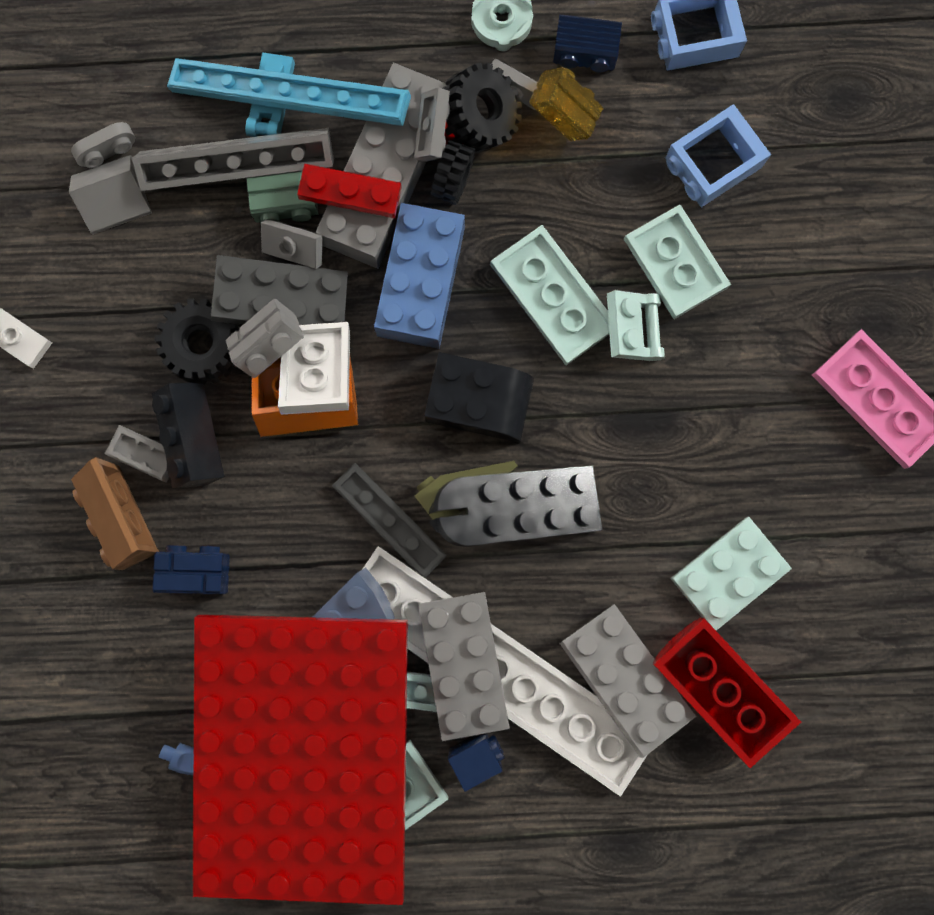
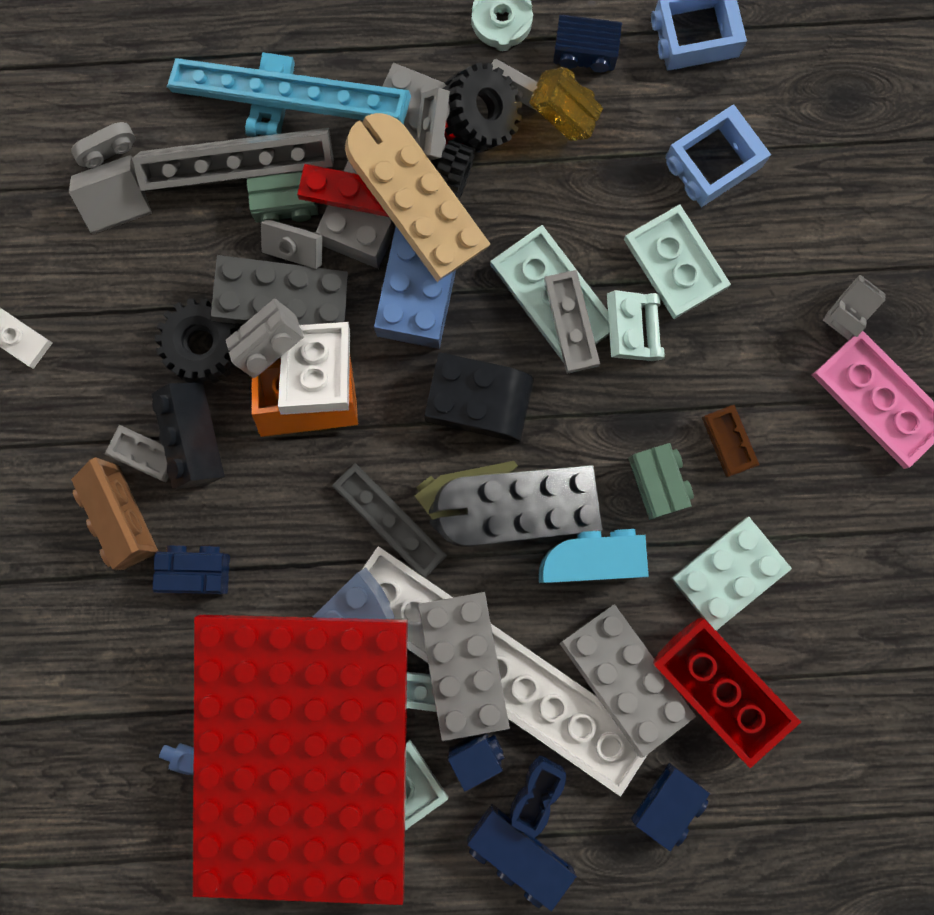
(413, 194): none -> tan plate
(520, 859): none -> dark blue brick
(532, 803): none -> dark blue brick
(571, 321): none -> light grey plate
(596, 558): none -> medium azure brick
(661, 480): none -> sand green brick
(670, 807): none -> dark blue brick
(730, 441): none -> reddish brown plate
(854, 308): none -> light grey brick

